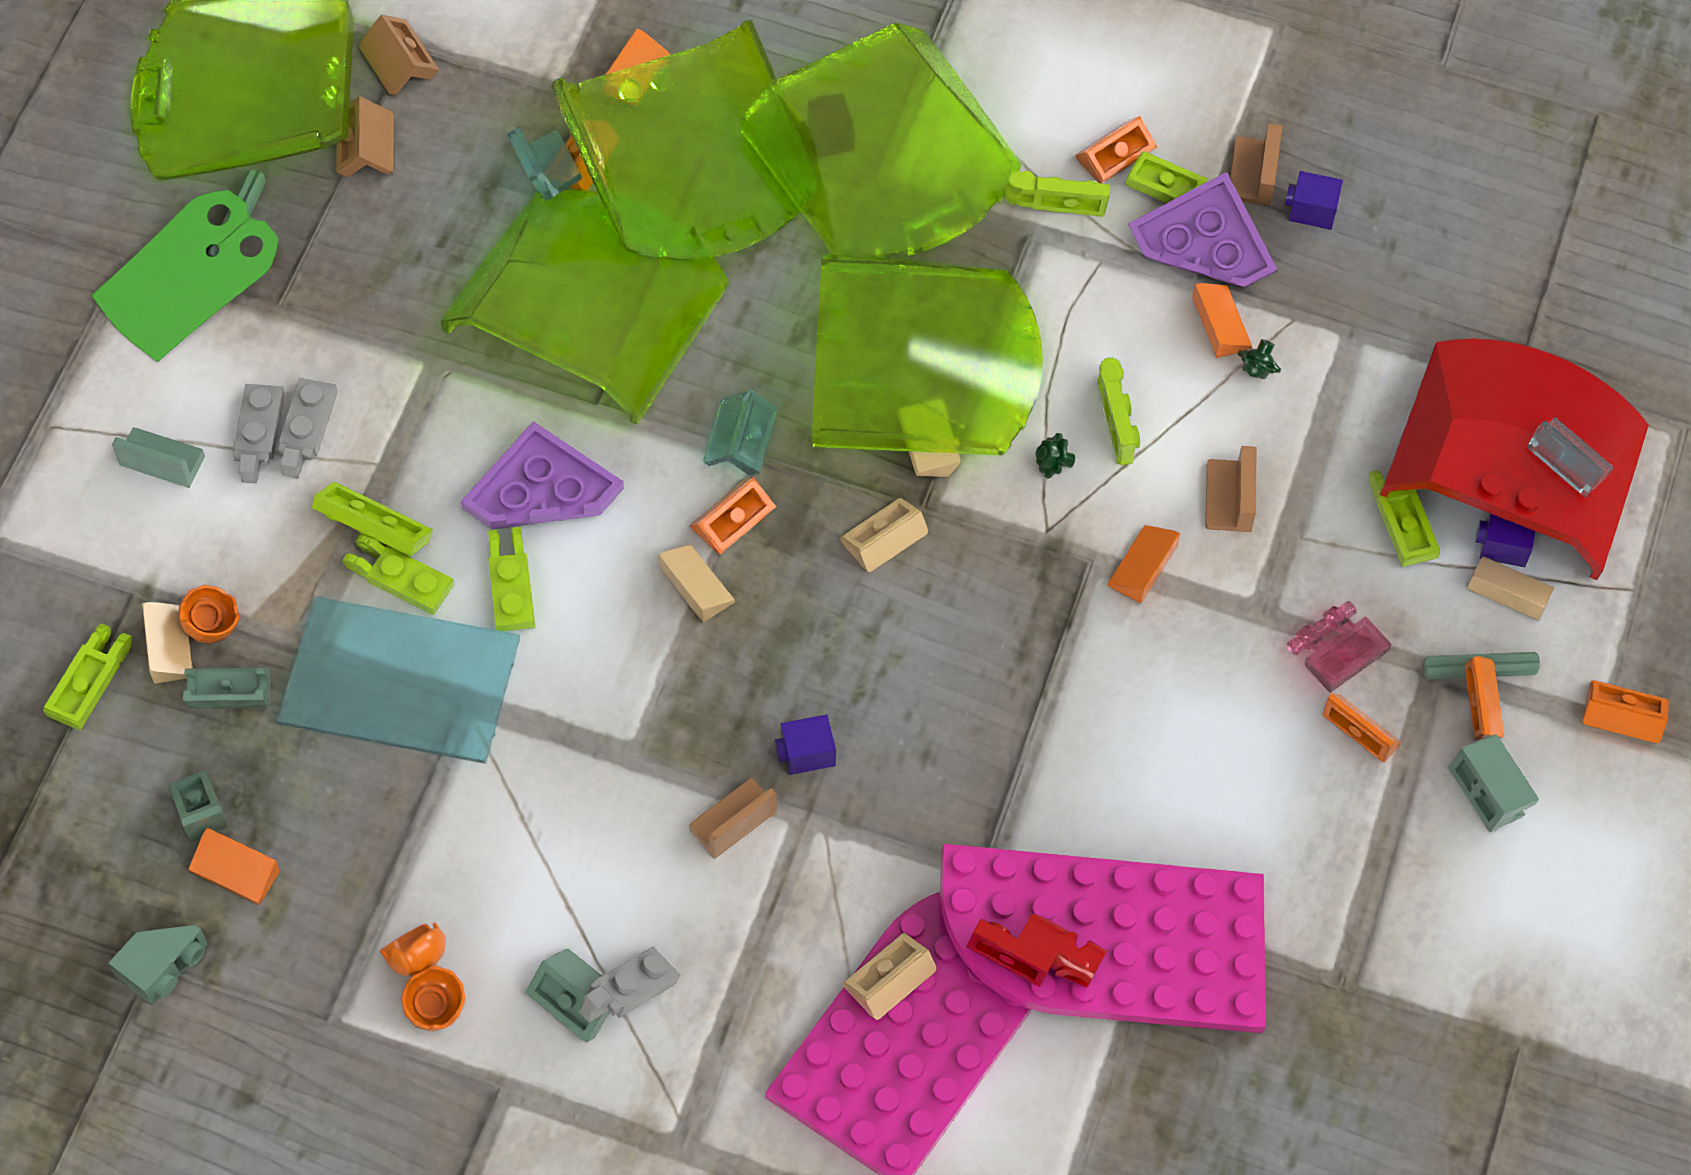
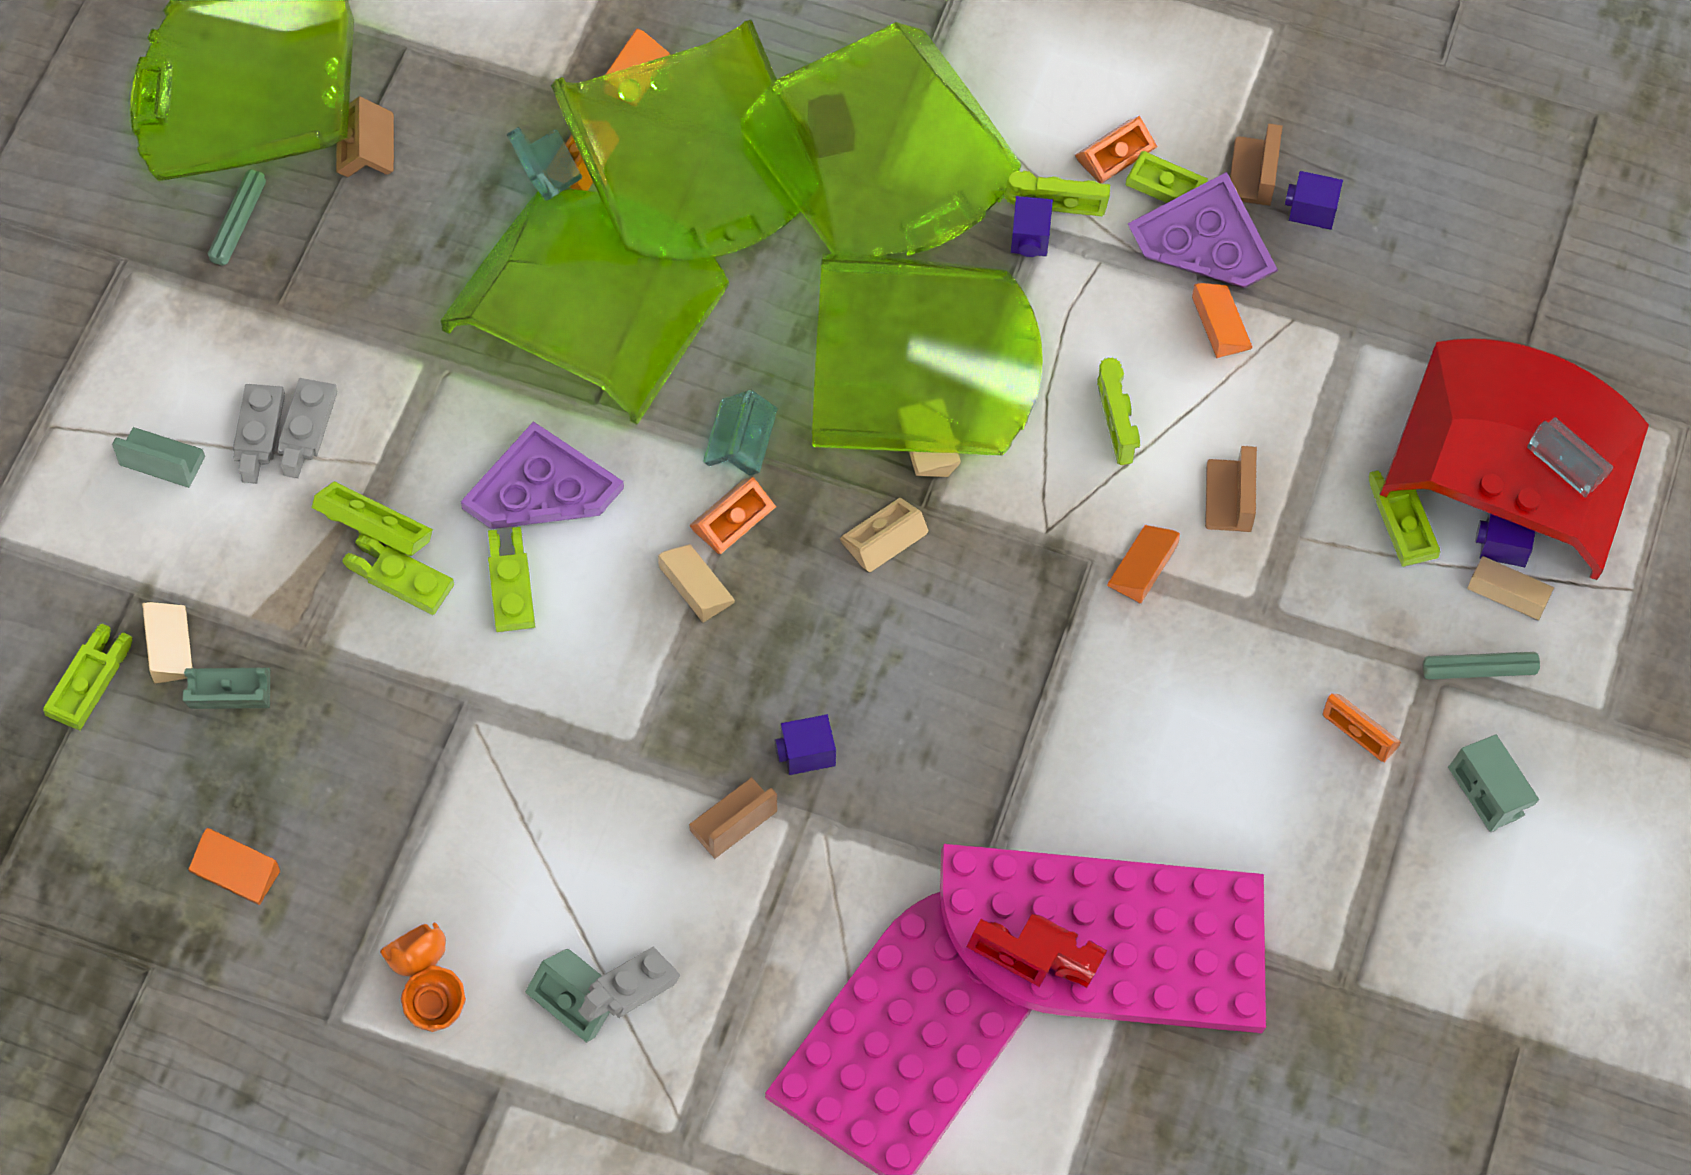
(156, 959): sand green slope -> none
(174, 282): bright green piece -> none
(197, 805): sand green slope -> none
(208, 614): orange hair -> none
(396, 53): medium nougat panel -> none
(399, 679): clear light blue piece -> none
(890, 976): tan slope -> none
(1031, 226): none -> dark purple brick
(1053, 455): dark green plant -> none
(1259, 361): dark green plant -> none
(1345, 654): clear pink plate -> none
(1483, 698): orange slope -> none
(1626, 711): orange slope -> none

